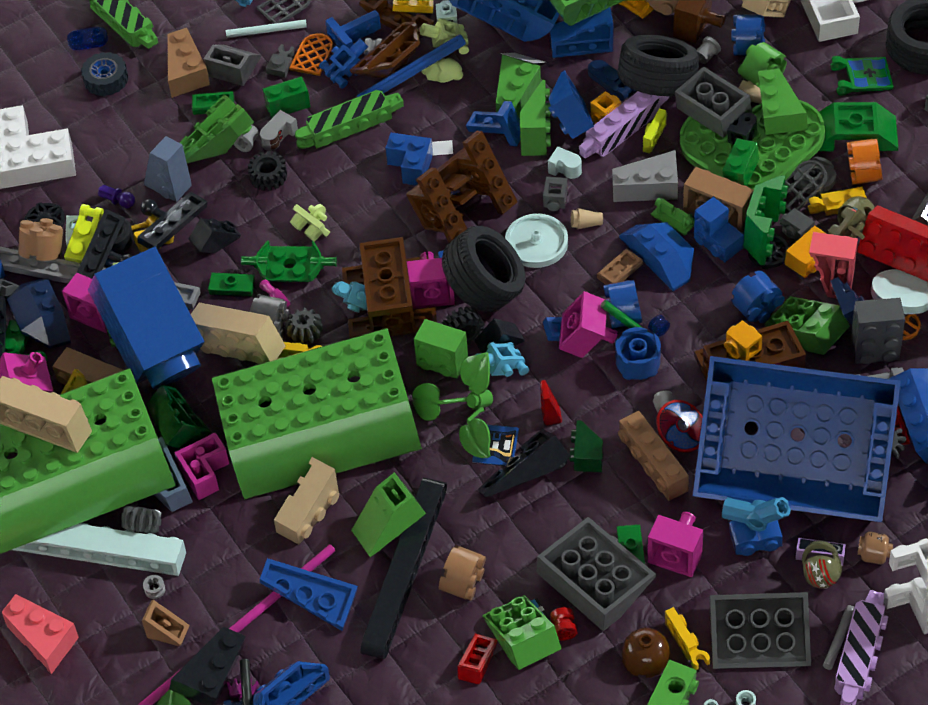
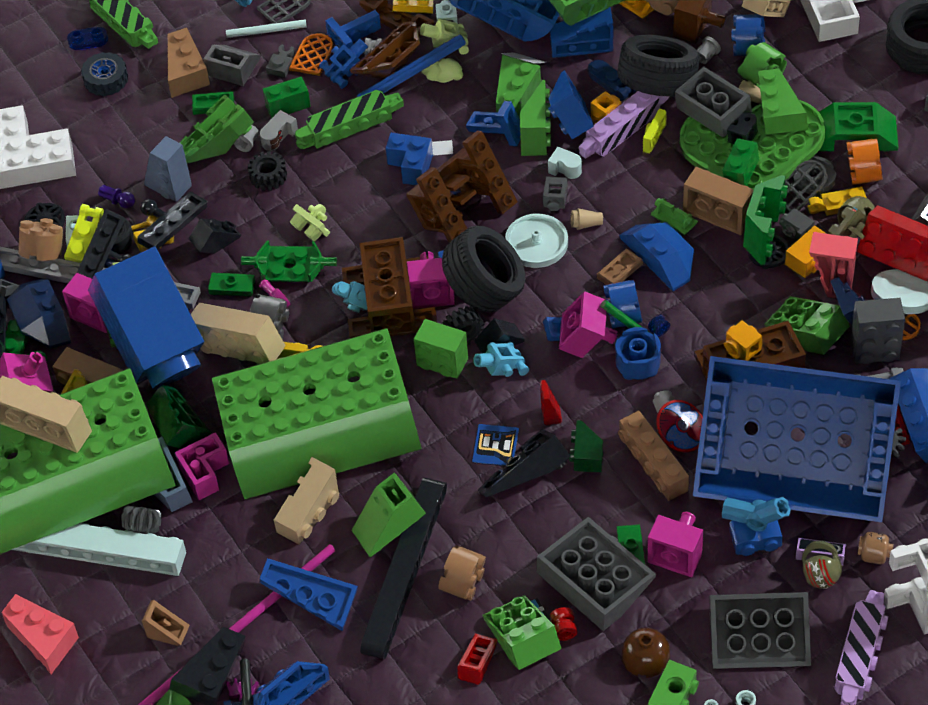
(152, 580): light grey bush -> none
(303, 326): dark grey gear -> none
(475, 374): bright green plant -> none
(646, 179): light grey wedge -> none
(686, 640): yellow plate -> none
(715, 232): blue brick -> none
(757, 297): blue brick -> none
(838, 638): light grey bar -> none
(863, 74): green flag -> none

